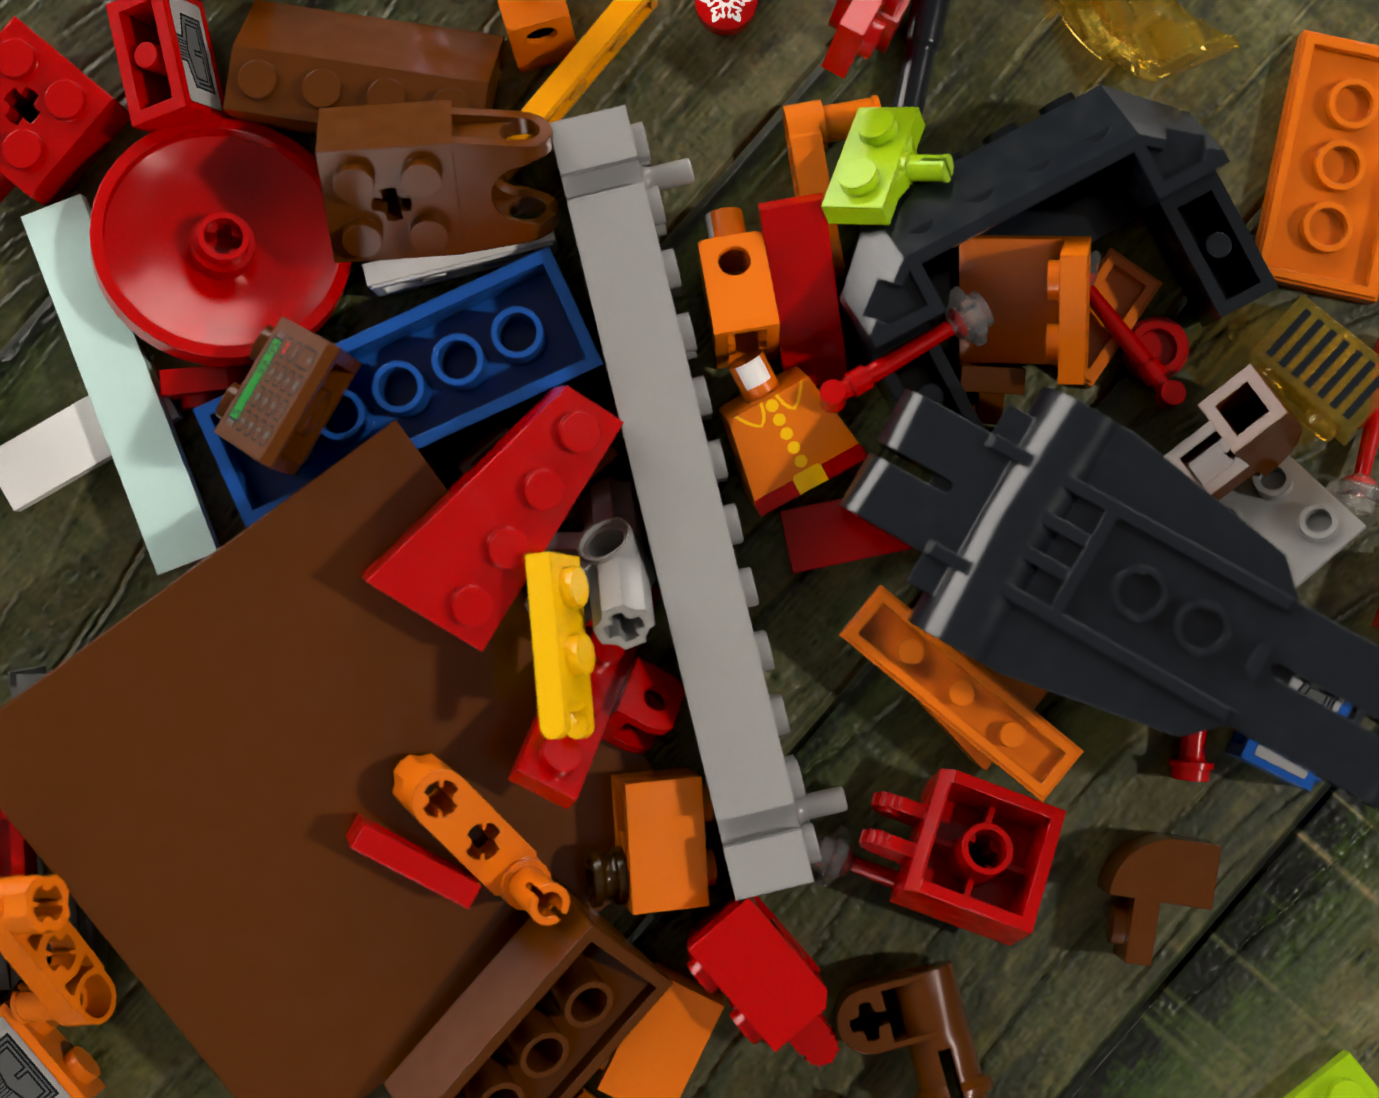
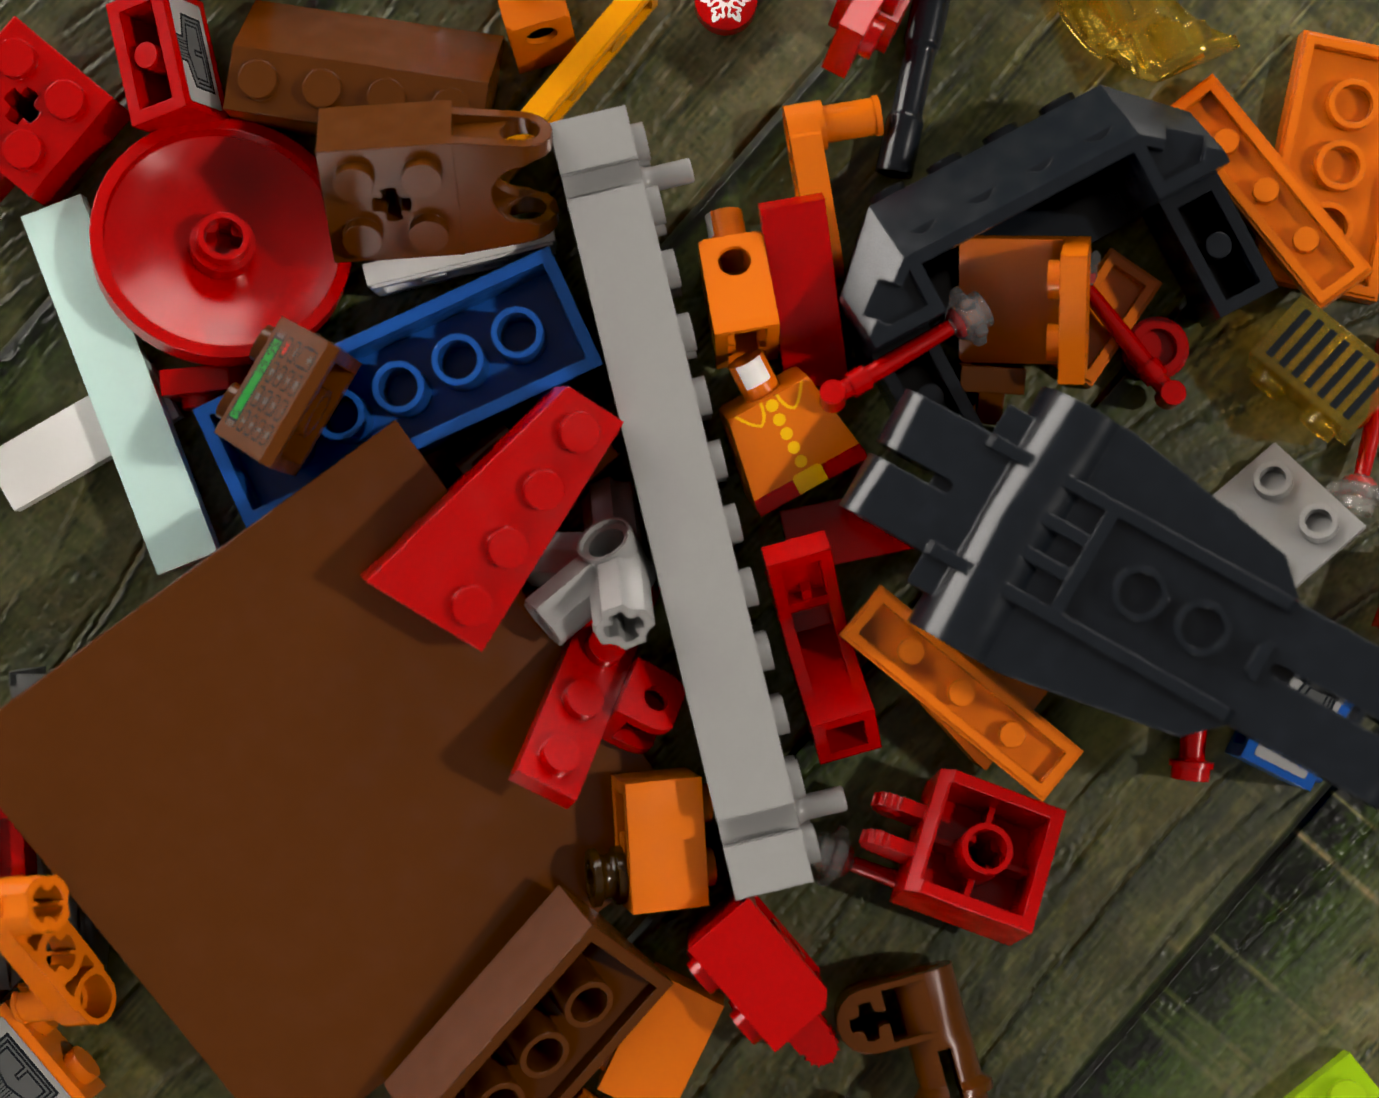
(413, 861): red tile -> none
(504, 862): orange beam -> none
(560, 644): yellow hinge -> none
(822, 663): none -> red arch
(880, 166): lime plate -> none
(1154, 871): reddish brown brick -> none
(1245, 434): reddish brown brick -> none
(1276, 201): none -> orange tile

